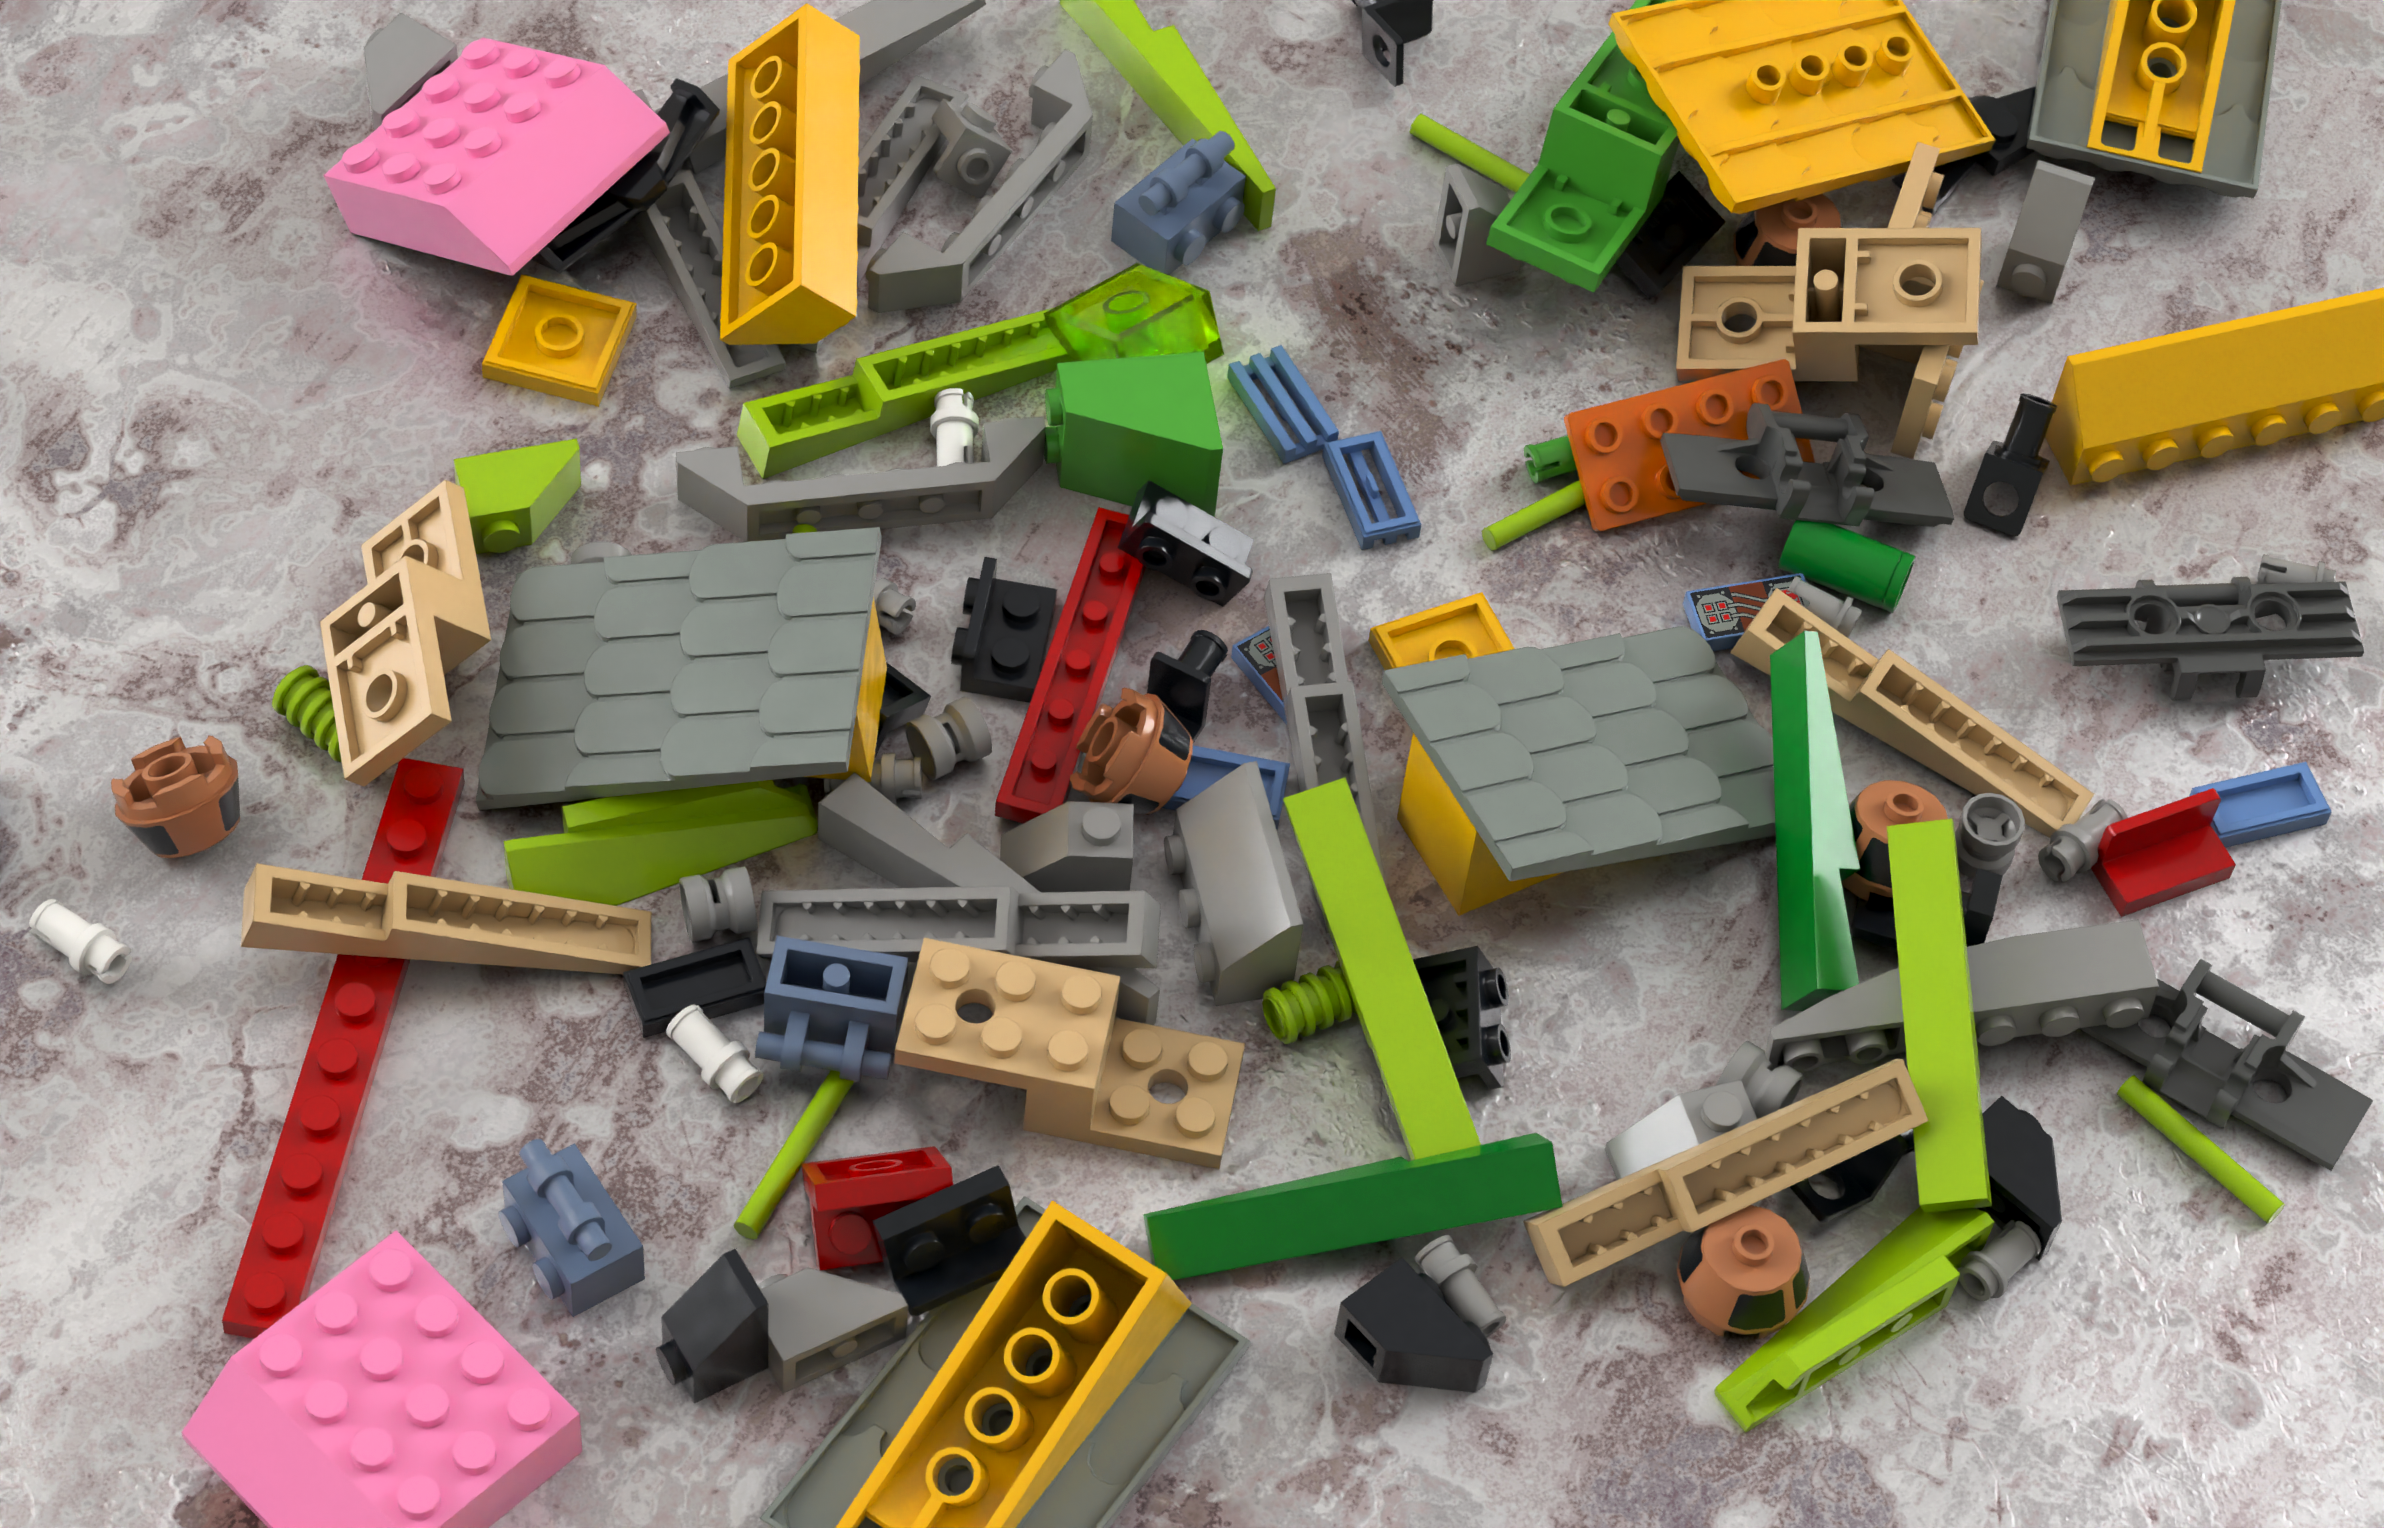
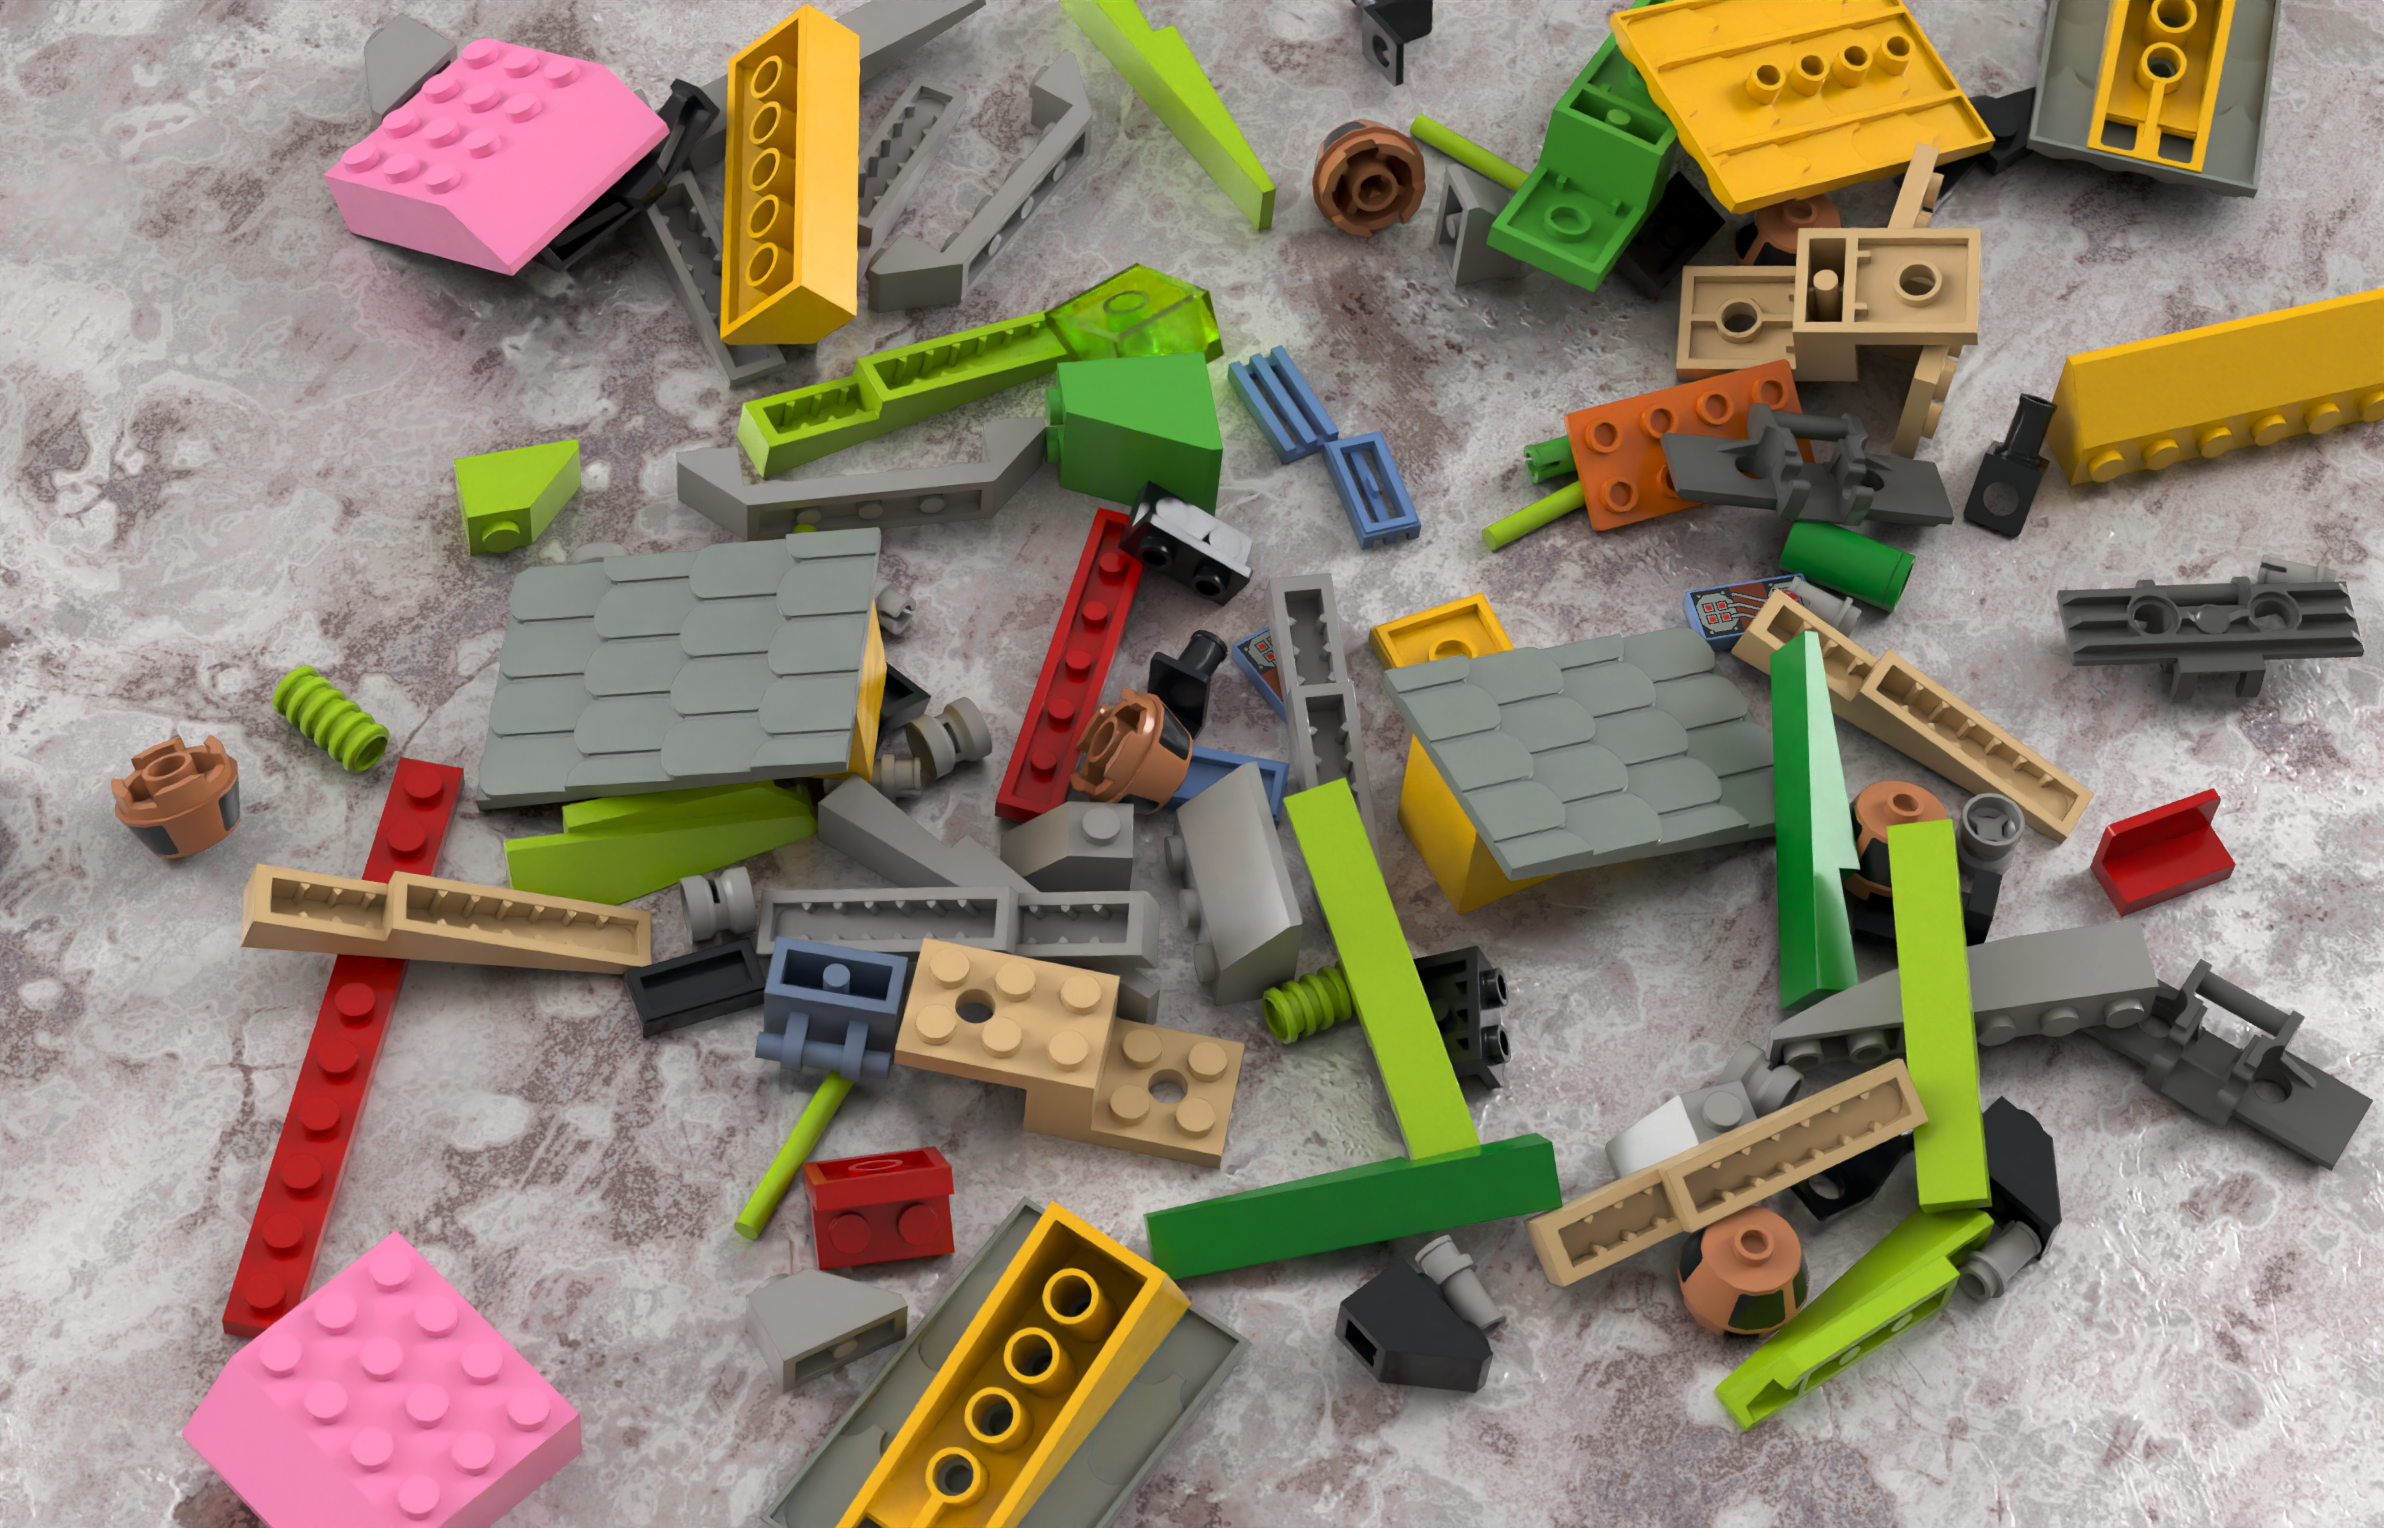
(88, 946): white pin -> none
(404, 633): tan bracket -> none
(559, 340): yellow tile -> none
(570, 1228): sand blue brick -> none
(716, 1330): black slope -> none
(722, 1061): white pin -> none
(950, 1241): black bracket -> none
(954, 426): white pin -> none
(974, 148): light grey bracket -> none
(1005, 635): black bracket -> none
(1180, 205): sand blue brick -> none
(1368, 177): none -> nougat cone
(2045, 231): light grey slope -> none
(2075, 845): light grey pin -> none
(2201, 1149): lime bar -> none
(2267, 804): medium blue tile -> none

